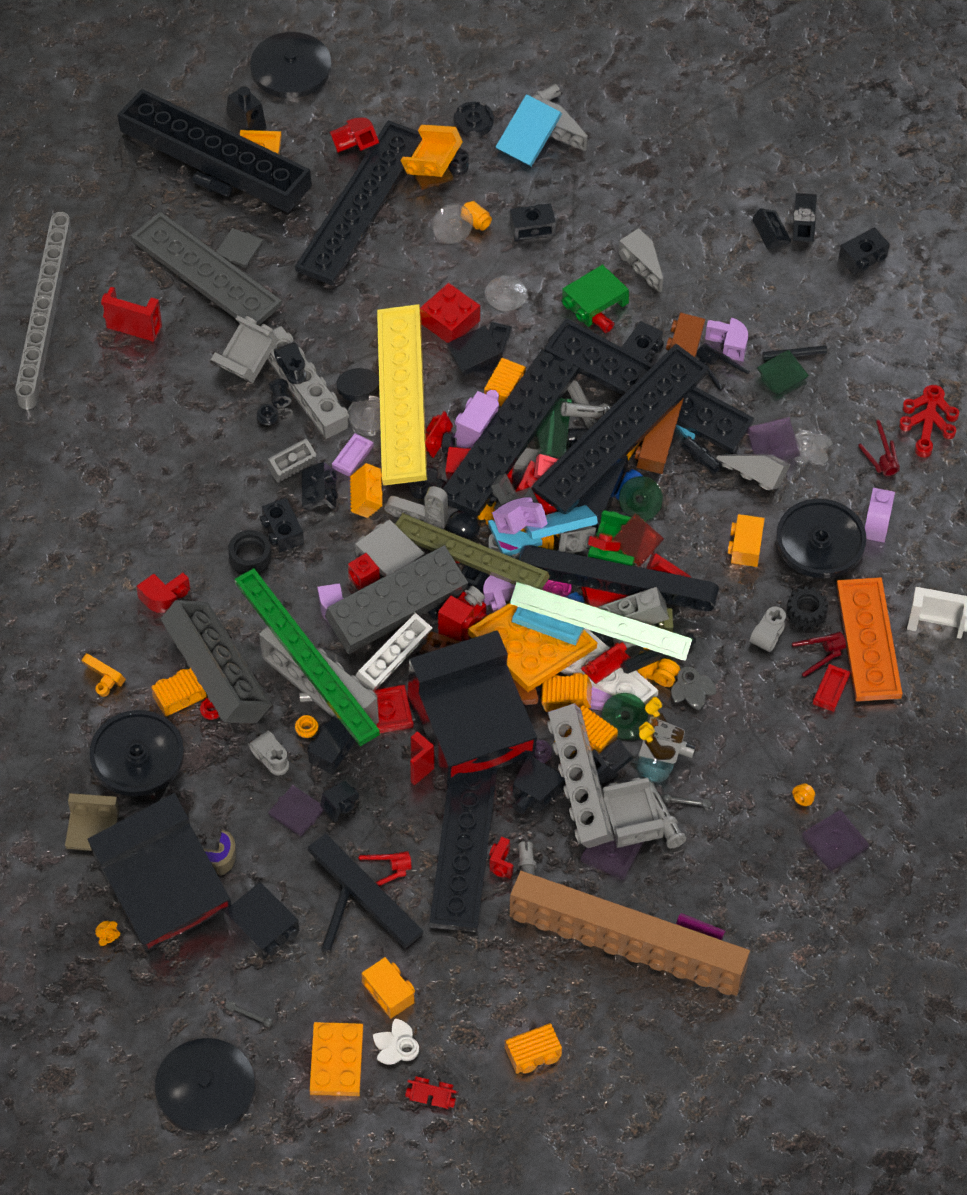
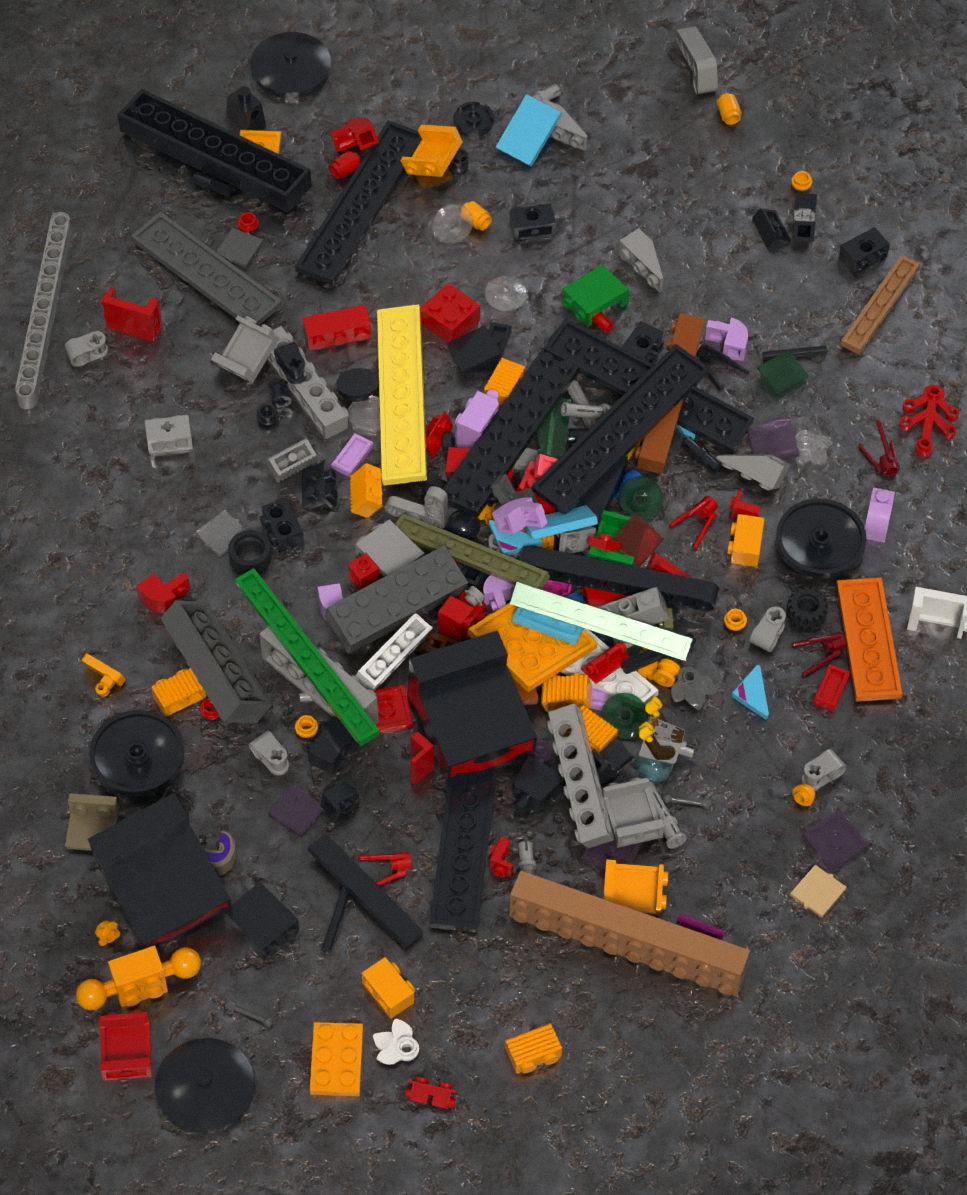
(85, 349): none -> light grey piece
(125, 1046): none -> red panel
(138, 977): none -> light orange brick
(168, 434): none -> light grey brick
(219, 532): none -> clear piece
(248, 222): none -> red plate
(337, 327): none -> red brick
(344, 164): none -> red brick
(636, 886): none -> light orange panel
(699, 59): none -> light grey beam
(703, 509): none -> red plant
(729, 108): none -> light orange brick
(735, 614): none -> light orange plate
(742, 508): none -> red bracket
(752, 693): none -> medium azure tile
(801, 181): none -> light orange plate
(818, 891): none -> tan piece
(823, 769): none -> light grey piece
(880, 304): none -> medium nougat plate

